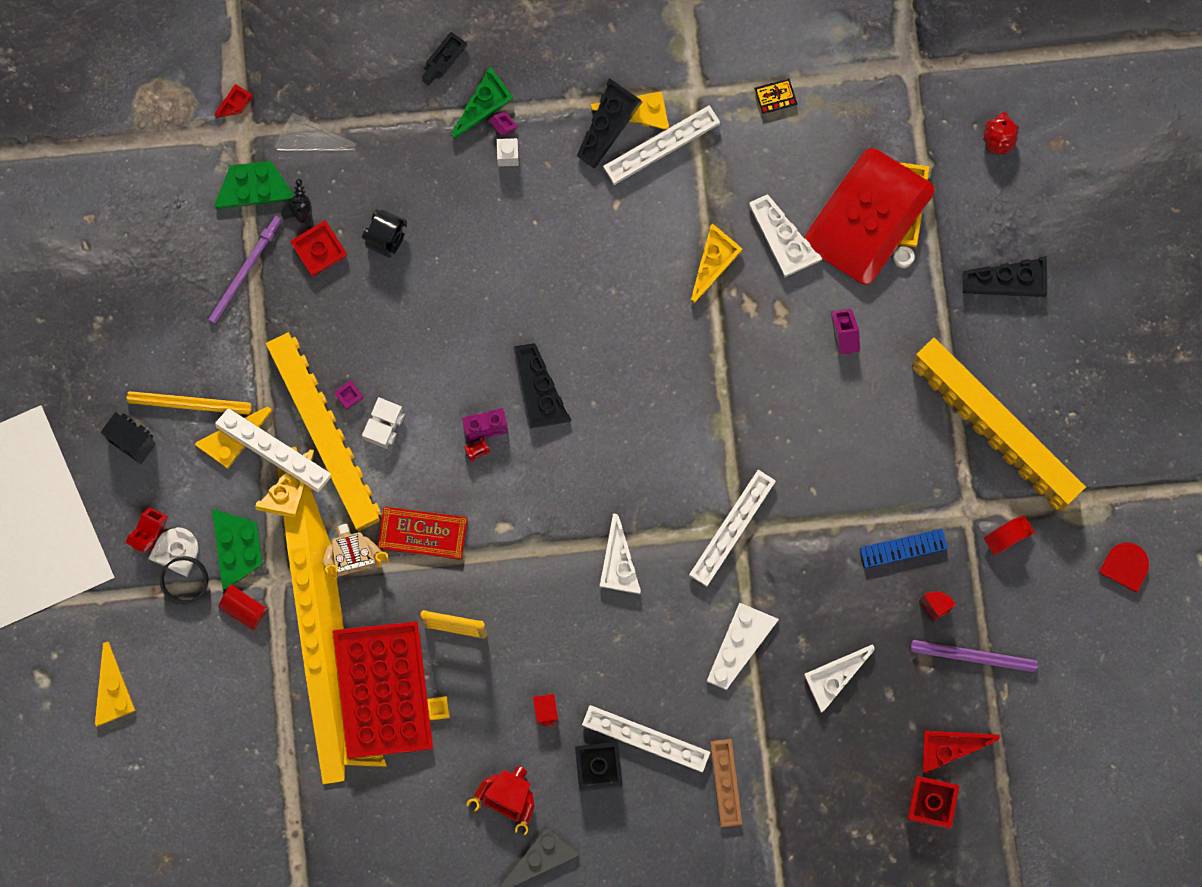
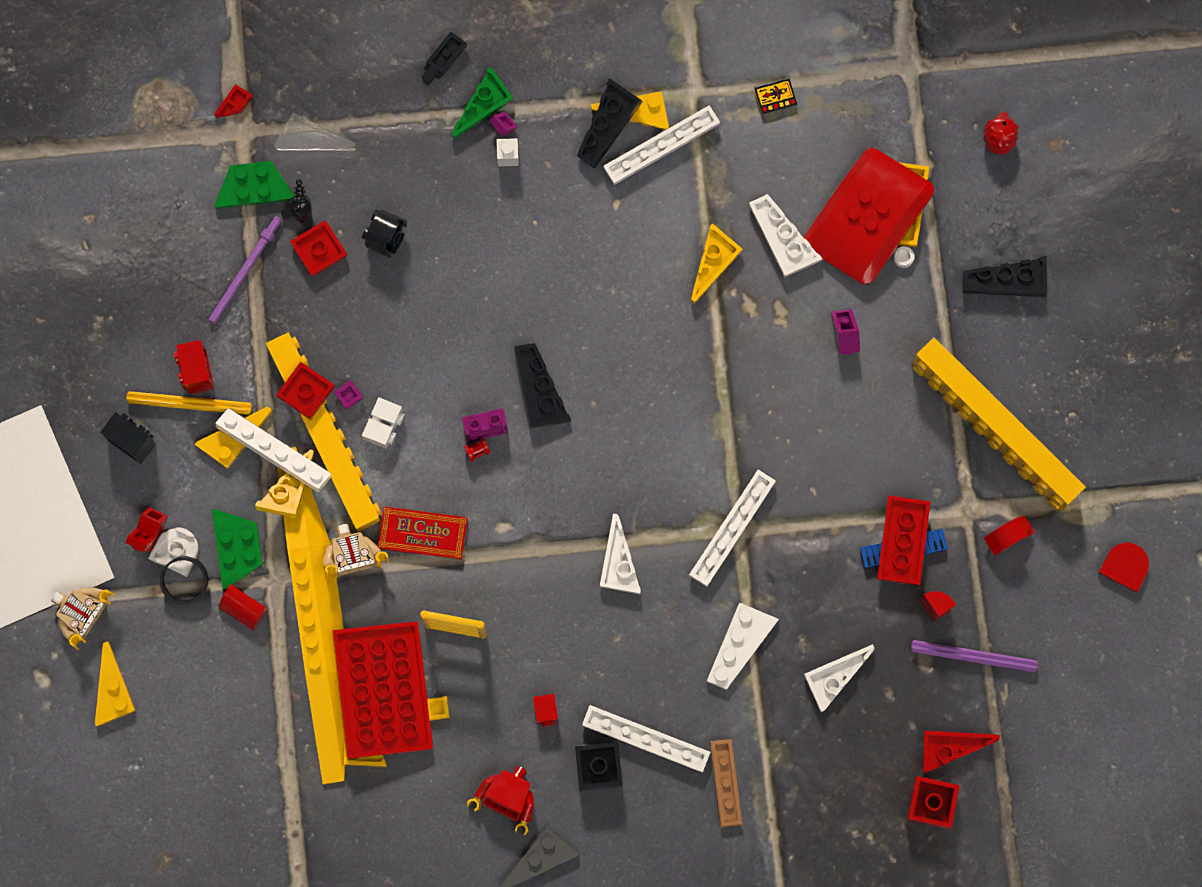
(80, 612): none -> torso
(194, 367): none -> red brick
(305, 391): none -> red tile
(903, 540): none -> red plate

